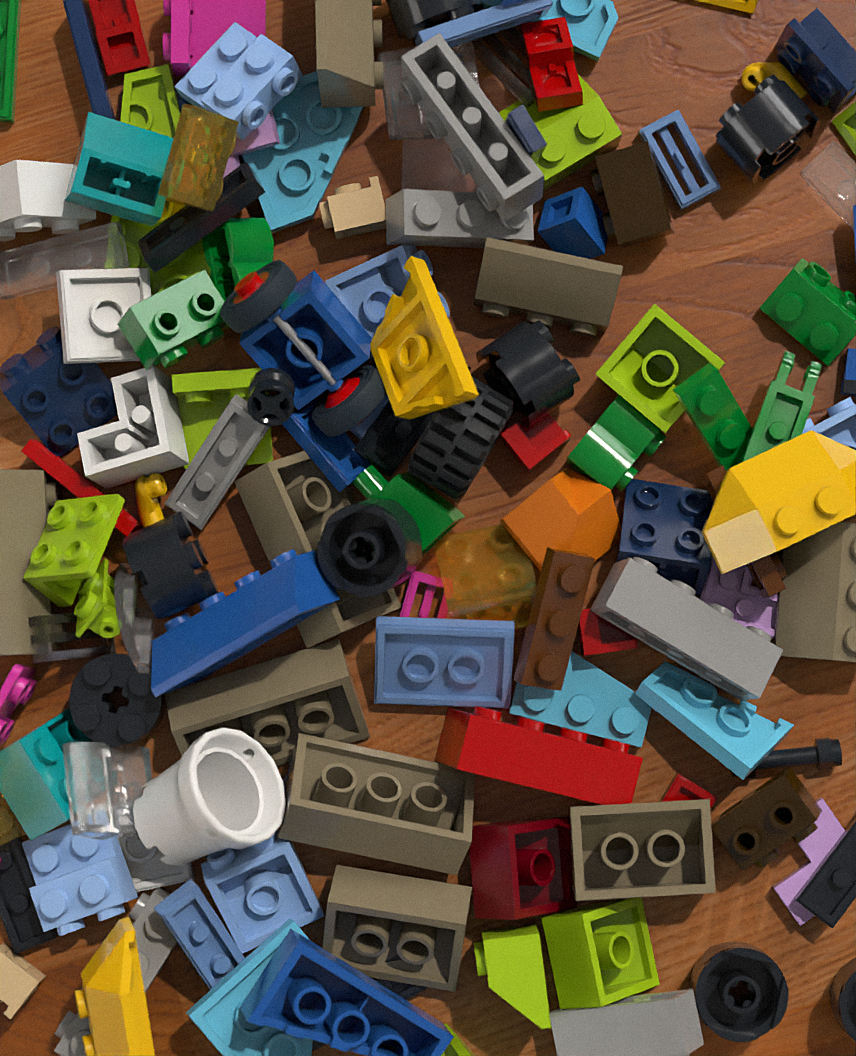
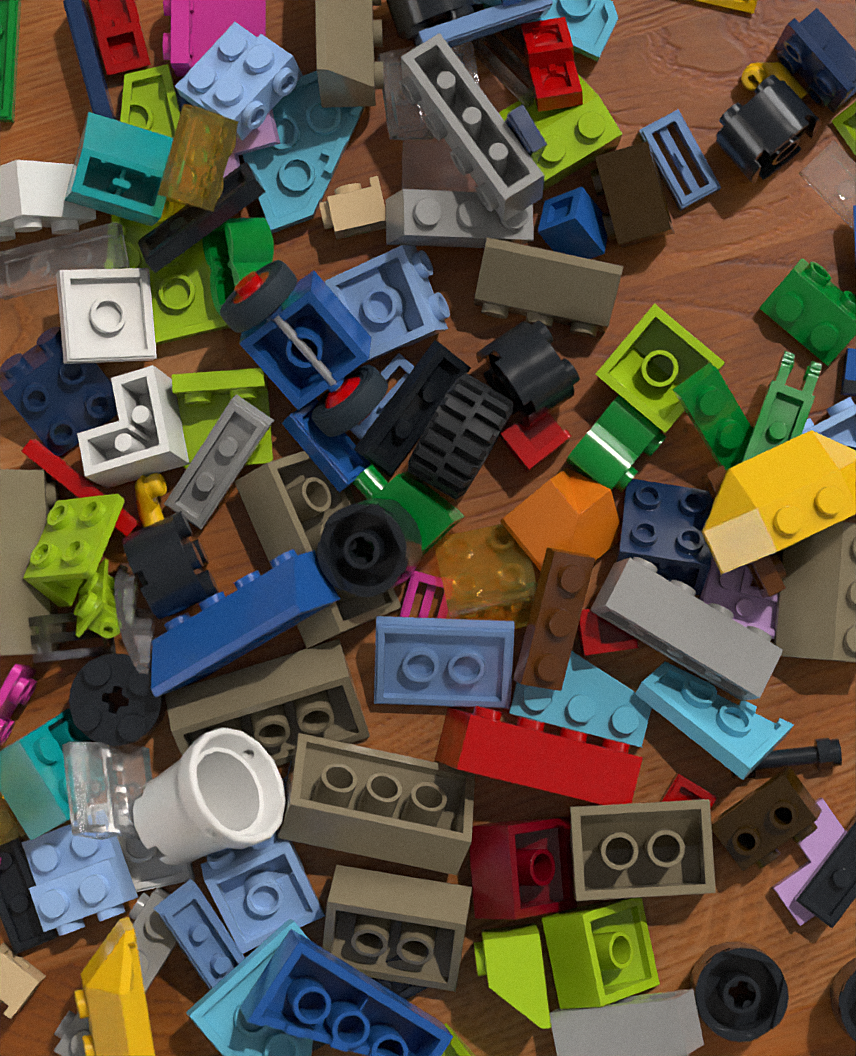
(174, 321): brick -> none
(271, 409): black wheel -> none
(419, 350): yellow wing -> none

